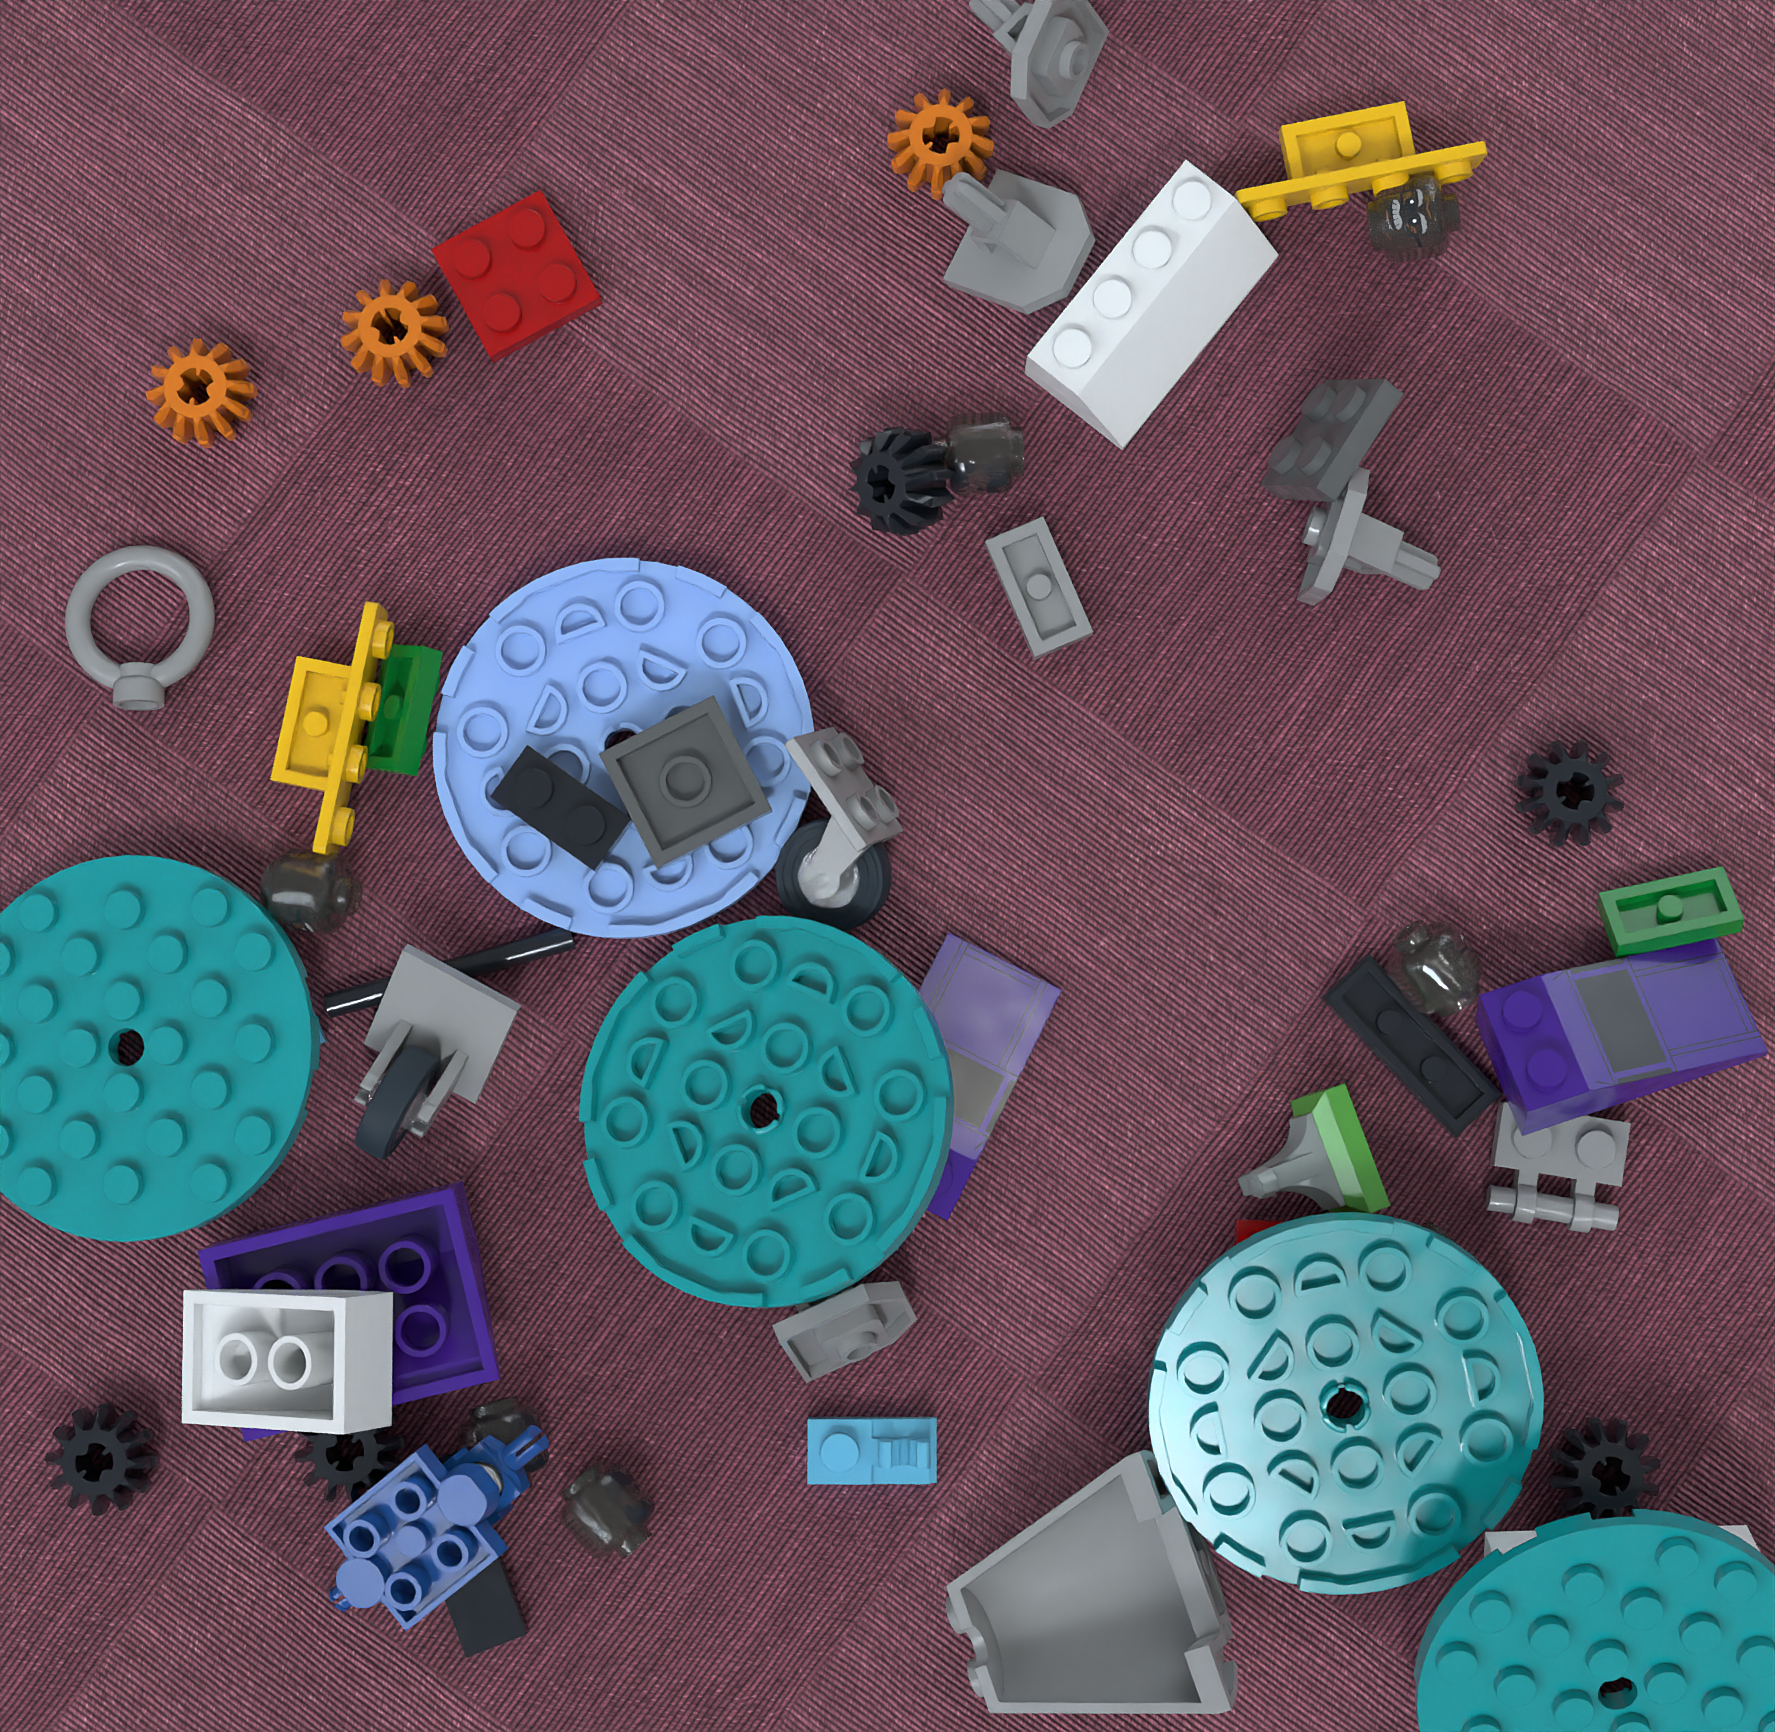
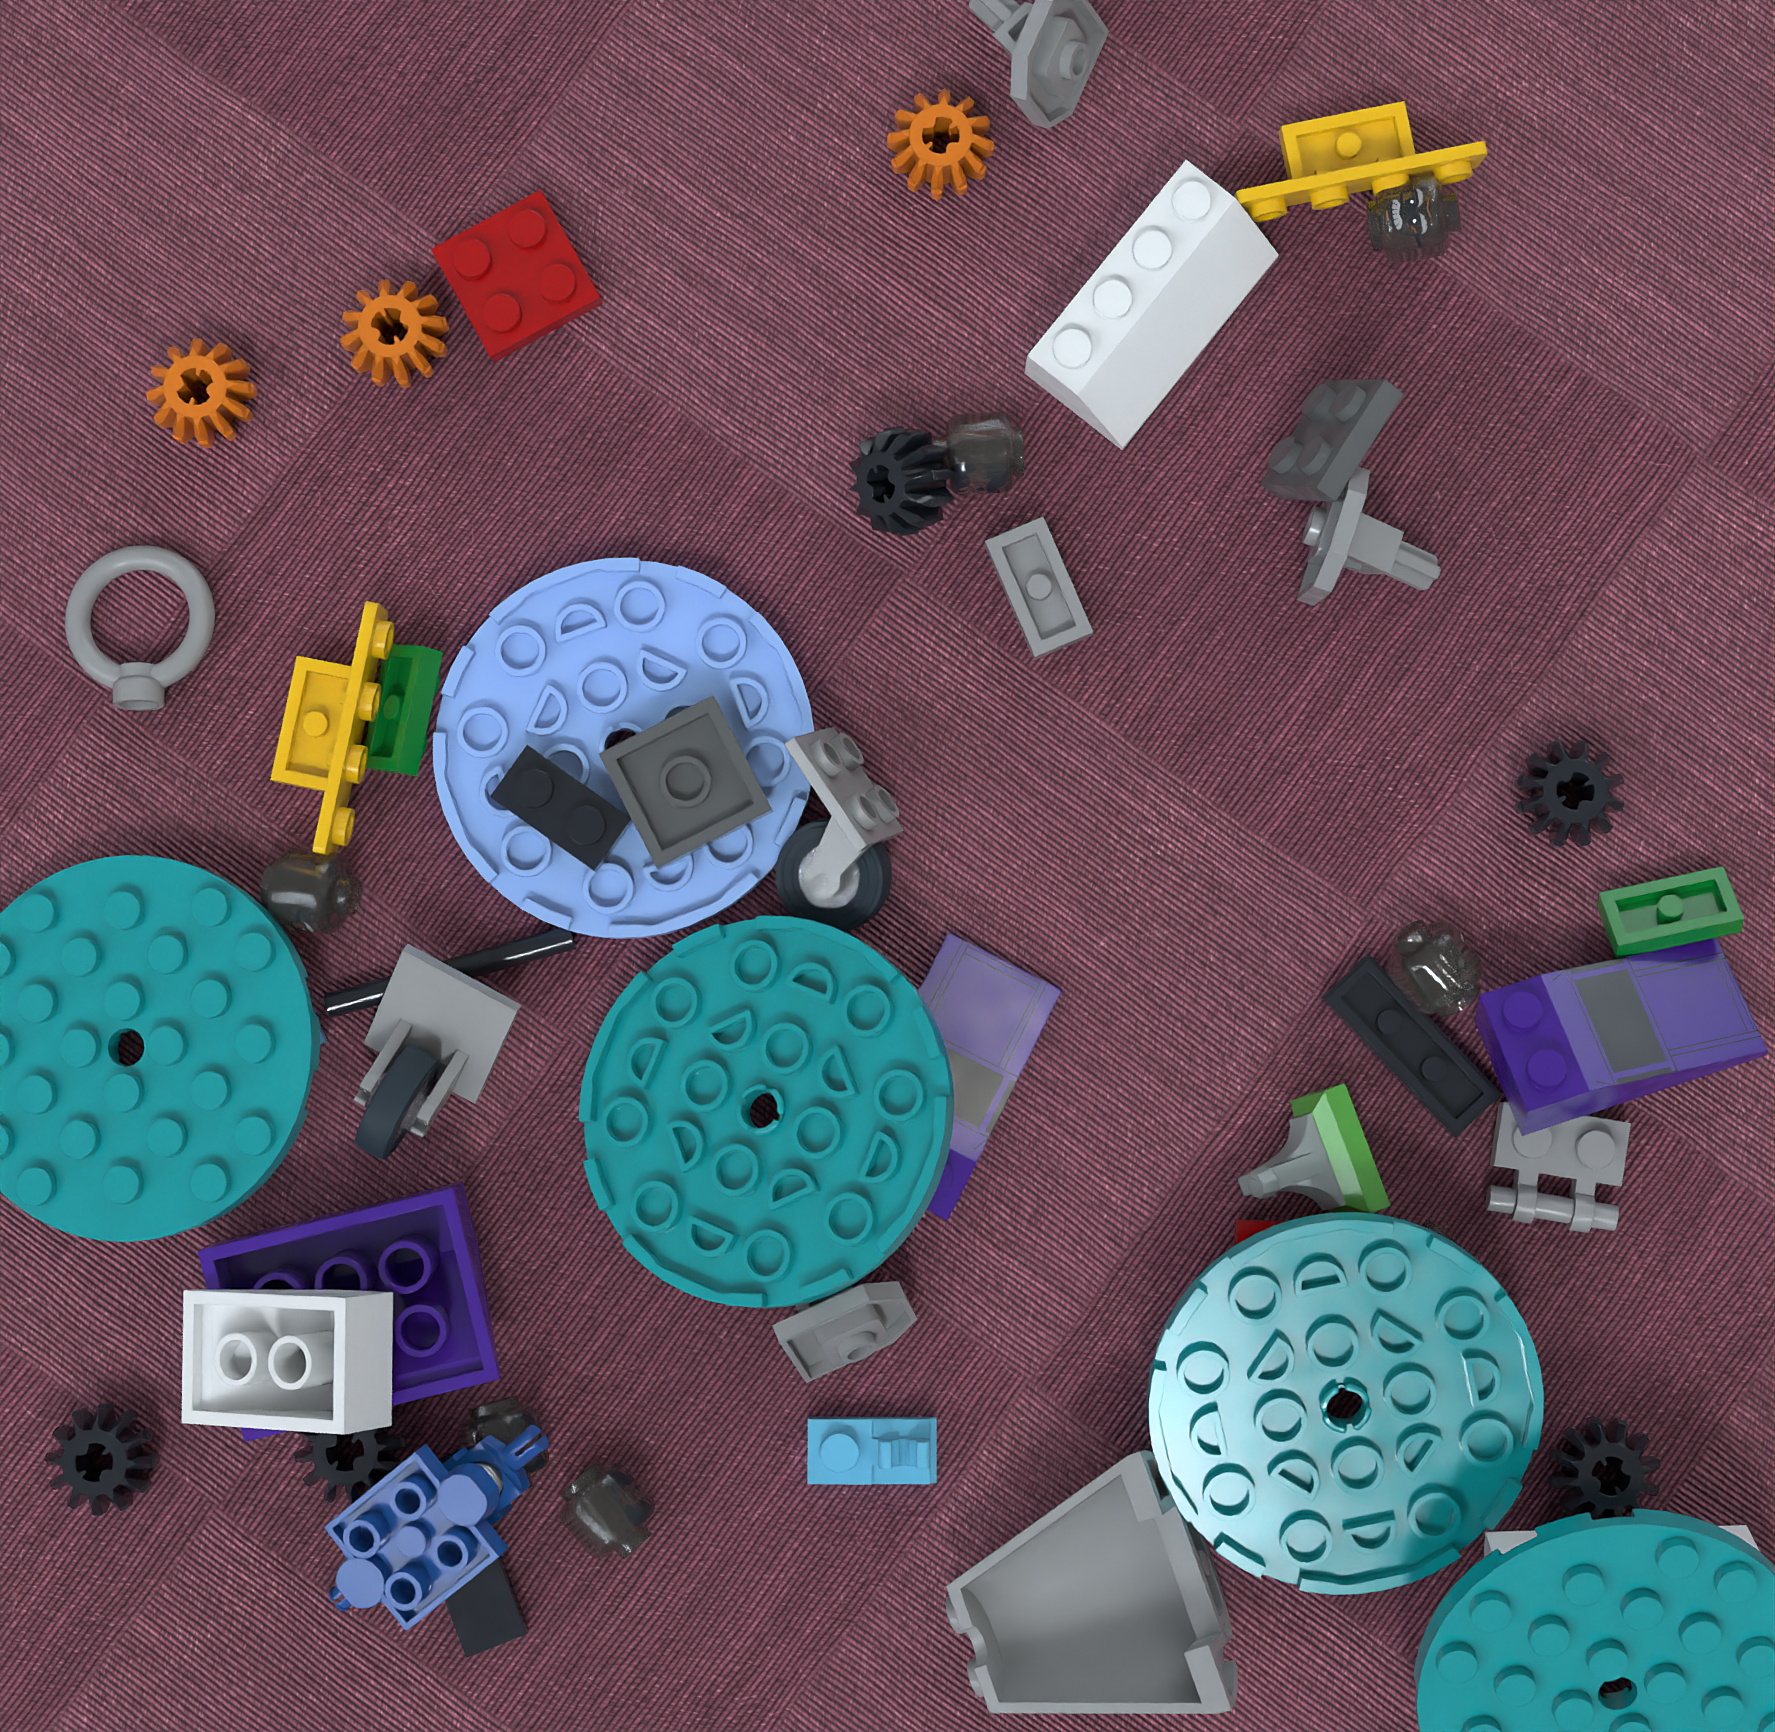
(1020, 241): light grey piece -> none

